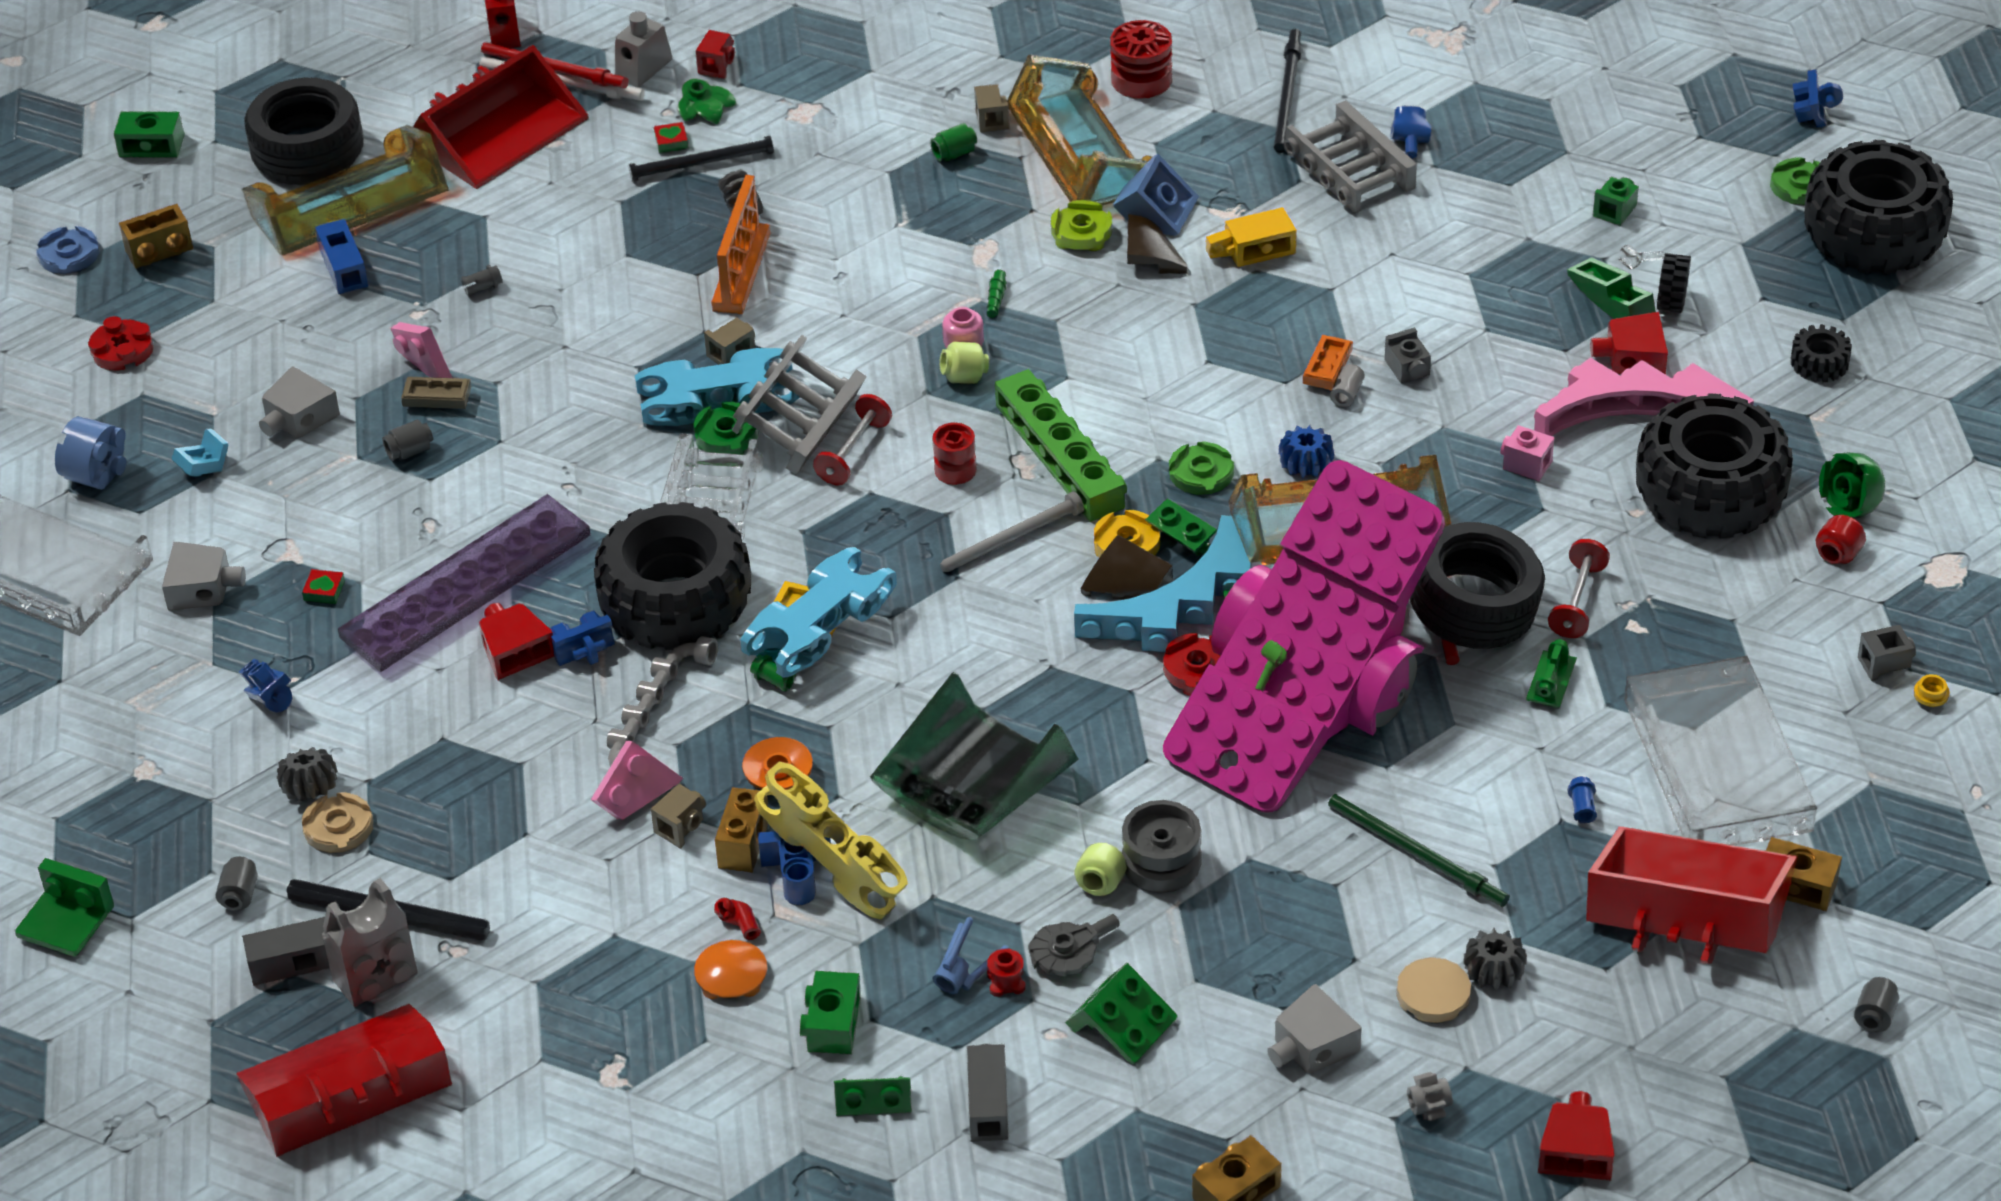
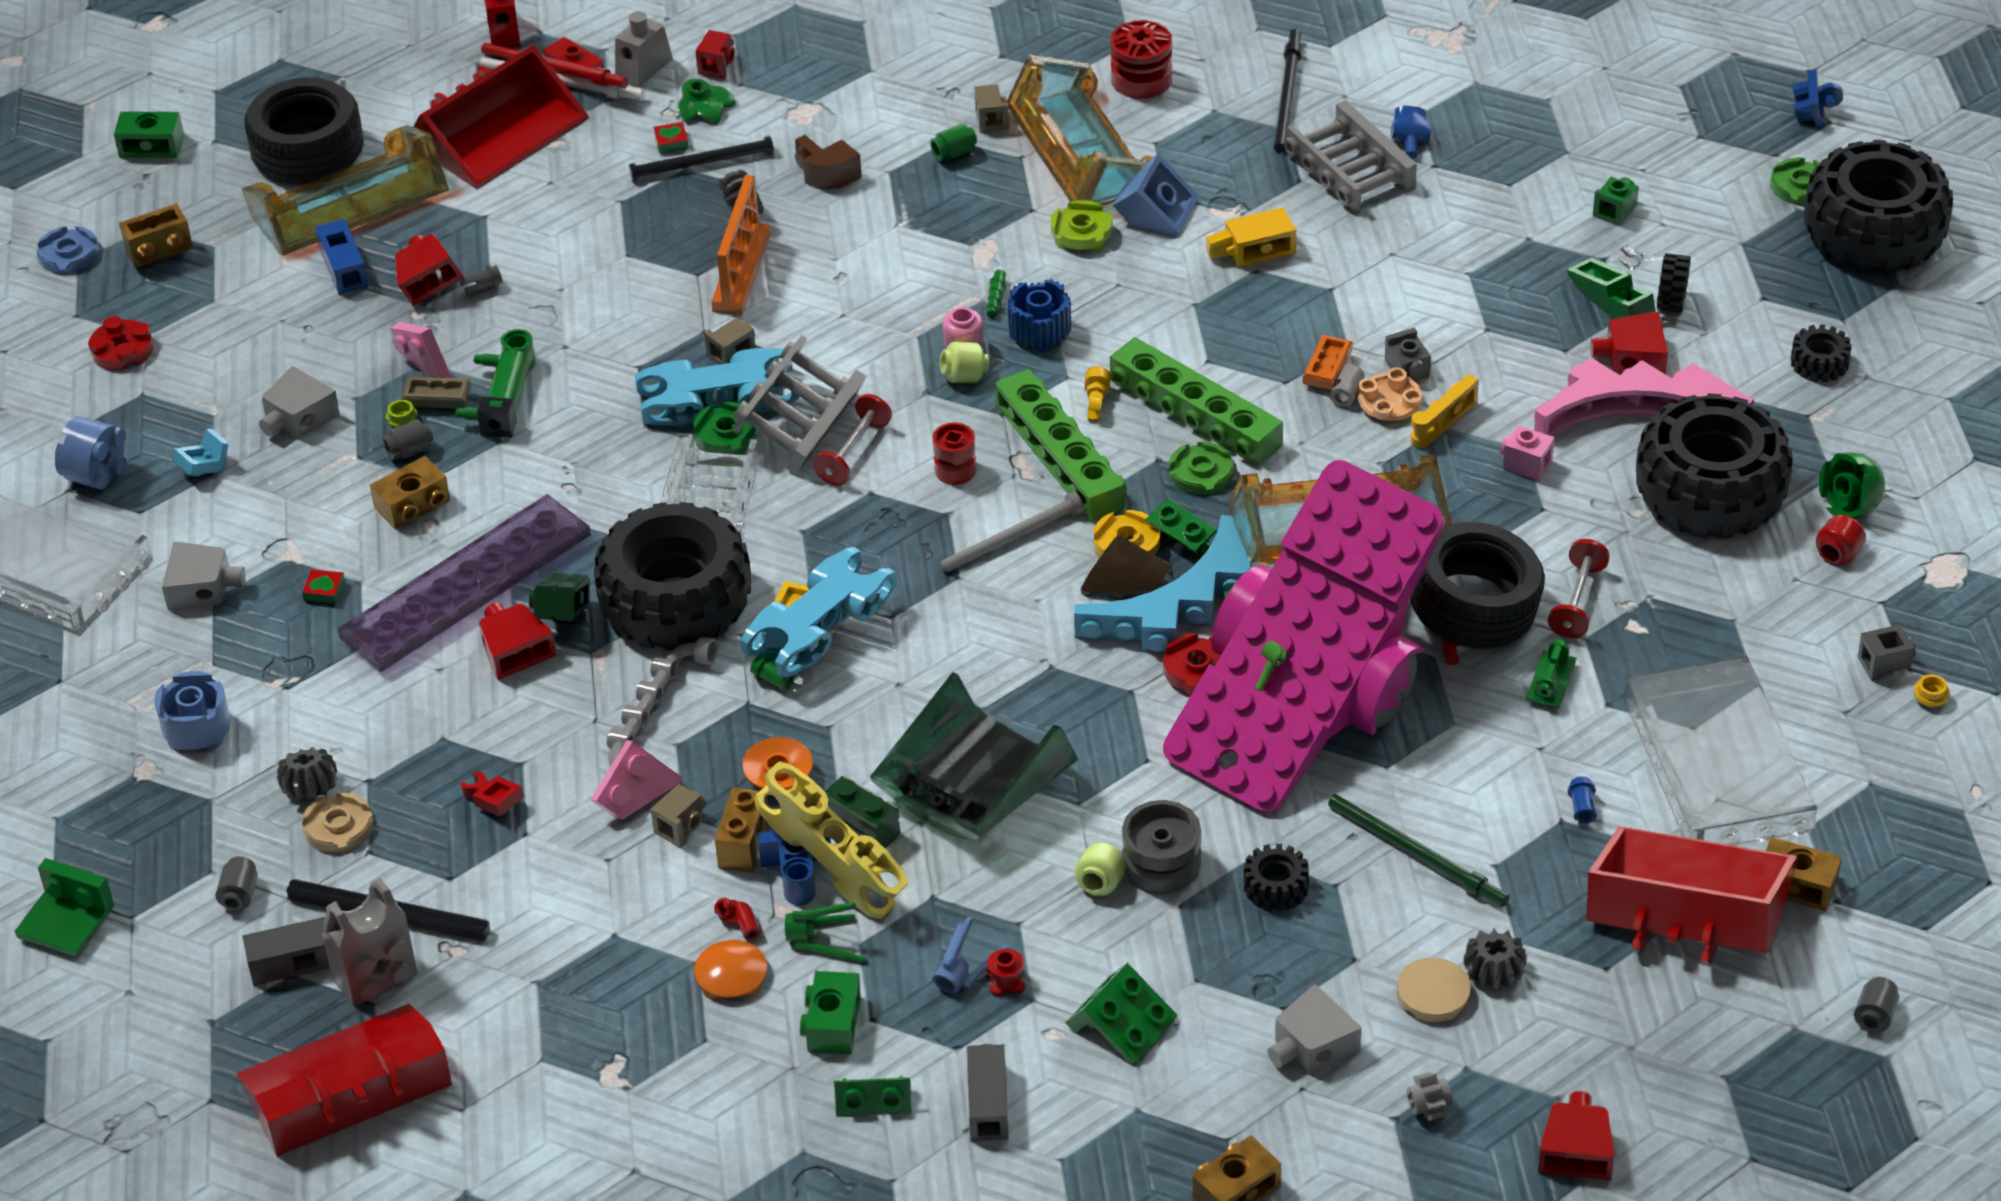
(193, 711): none -> medium blue brick
(267, 685): blue hips -> none
(400, 413): none -> lime plate
(410, 492): none -> pearl gold brick
(425, 268): none -> red torso
(494, 795): none -> red plate
(498, 410): none -> green piece
(560, 596): none -> dark green brick
(571, 52): none -> red plate
(583, 641): blue hips -> none
(803, 925): none -> green plant
(829, 166): none -> reddish brown brick
(864, 811): none -> dark green brick
(1039, 314): none -> blue brick
(1068, 946): dark grey piece -> none
(1097, 385): none -> yellow piece
(1150, 246): dark brown slope -> none
(1196, 401): none -> bright green brick
(1272, 892): none -> black tyre
(1306, 451): blue gear -> none
(1390, 395): none -> light nougat dish
(1444, 412): none -> yellow plate

